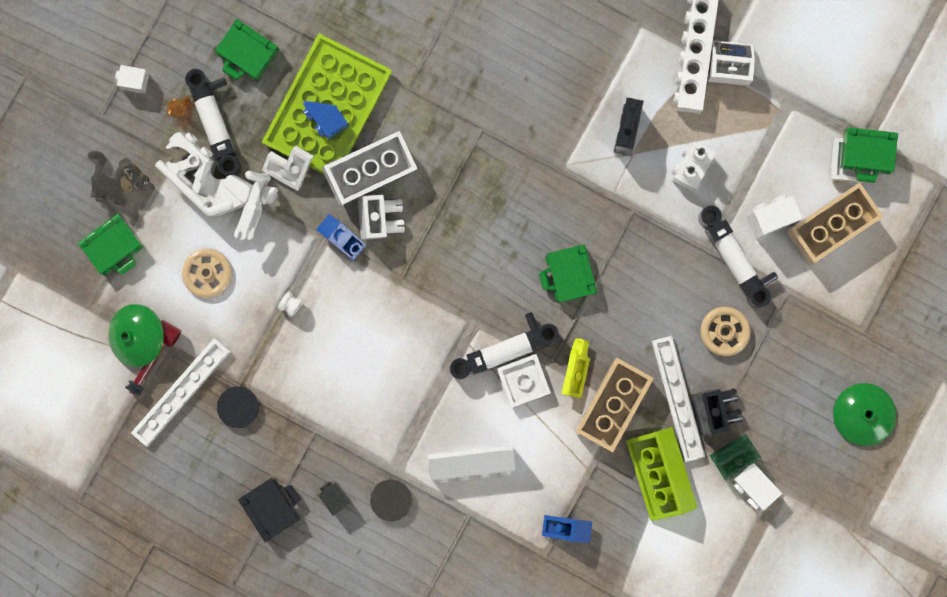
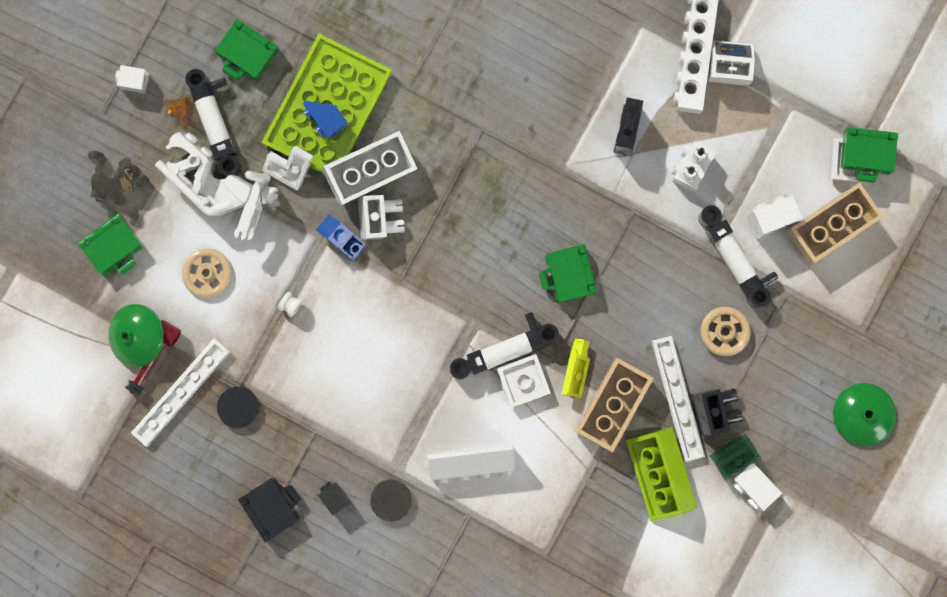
(567, 528): blue slope -> none

